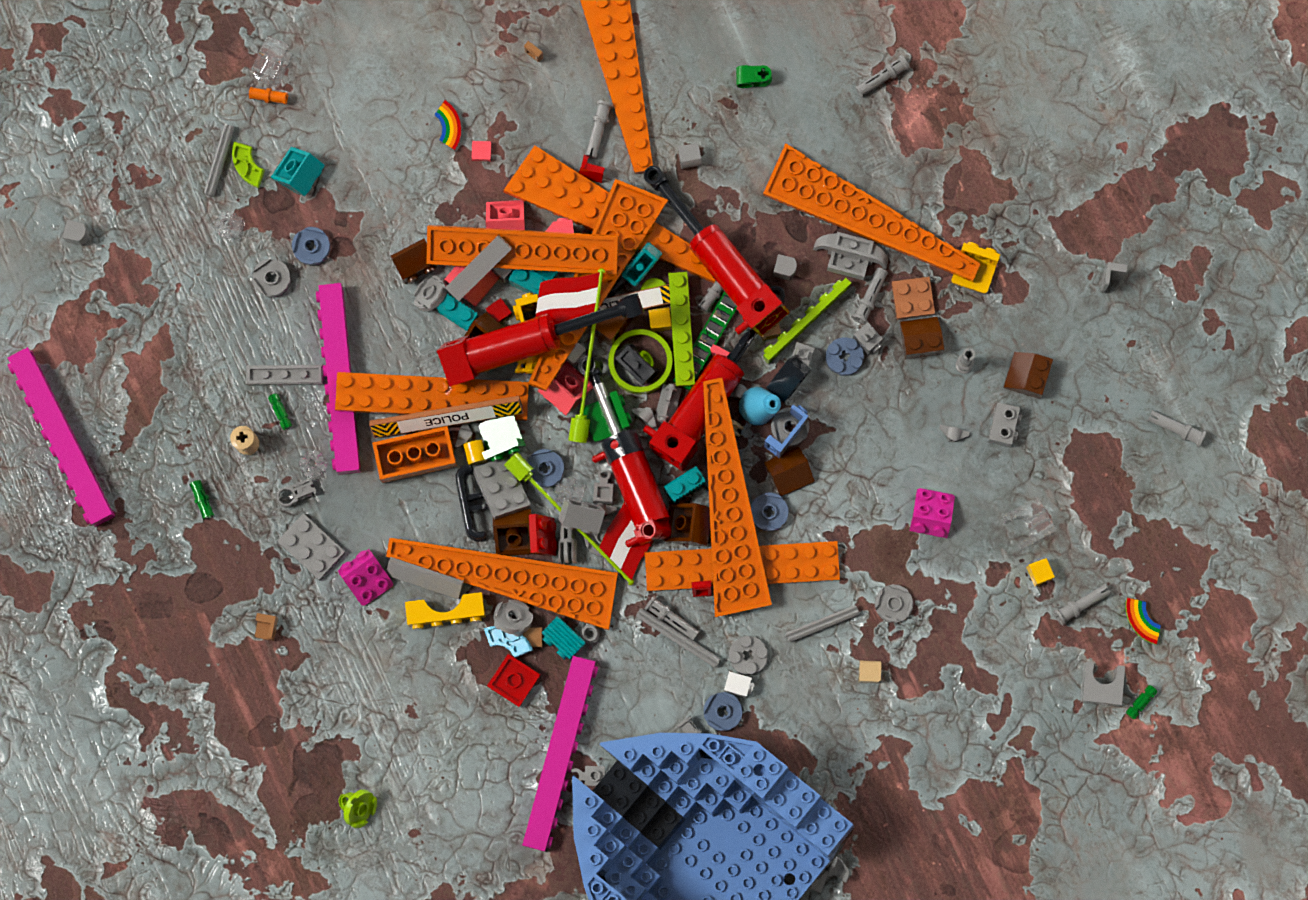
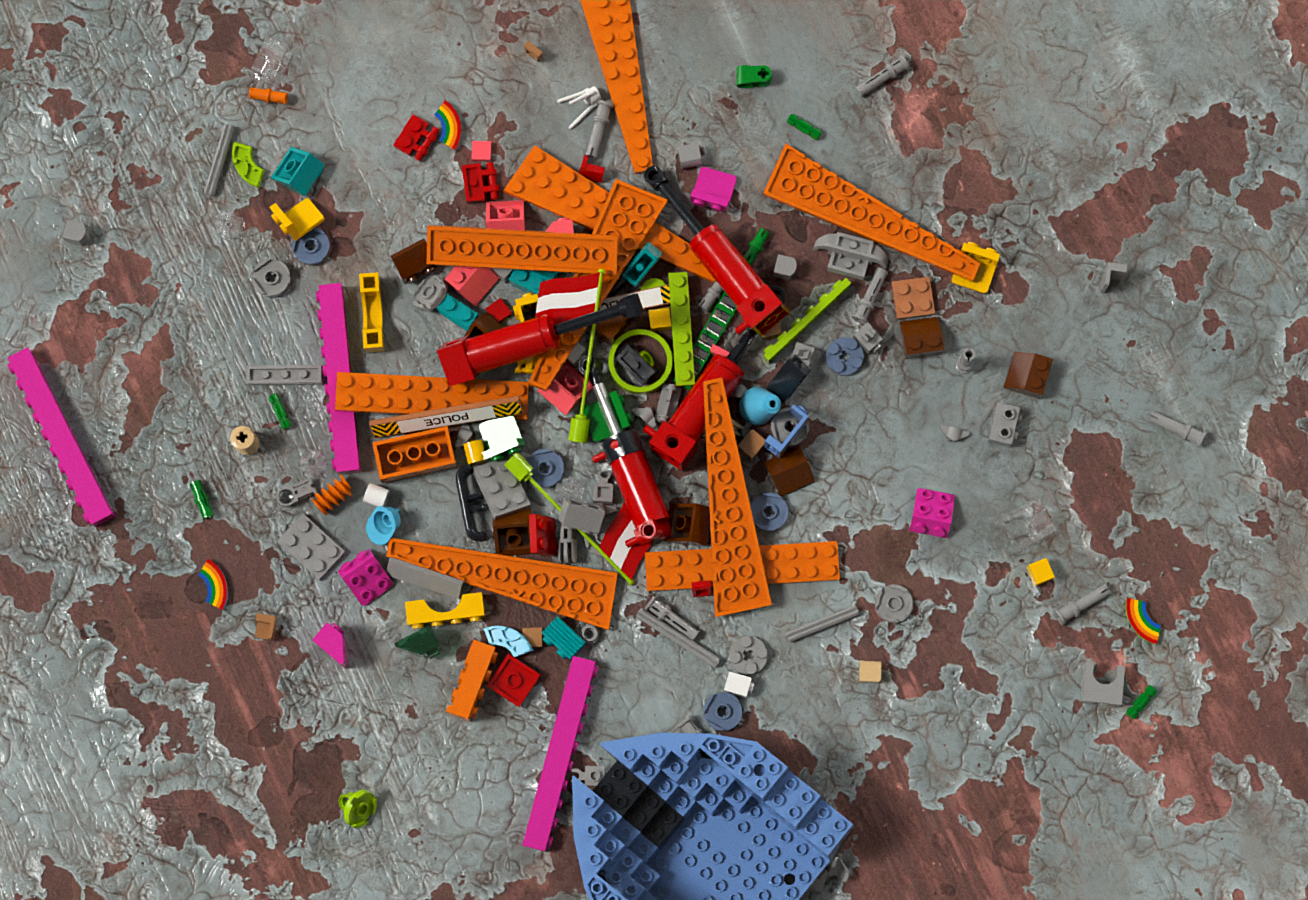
(215, 583): none -> tile
(298, 219): none -> yellow bracket
(332, 495): none -> orange piece
(333, 642): none -> dark pink slope
(372, 312): none -> yellow arch
(376, 495): none -> white piece
(383, 524): none -> medium azure piece
(411, 135): none -> red plate
(421, 644): none -> clear green slope
(472, 681): none -> orange wedge
(474, 182): none -> red plate
(478, 268): light grey tile -> none
(512, 626): light grey plate -> none
(589, 96): none -> white plant
(684, 485): teal brick -> none
(713, 189): none -> dark pink bracket
(751, 445): none -> medium nougat panel
(756, 245): none -> green pin
(804, 126): none -> green axle

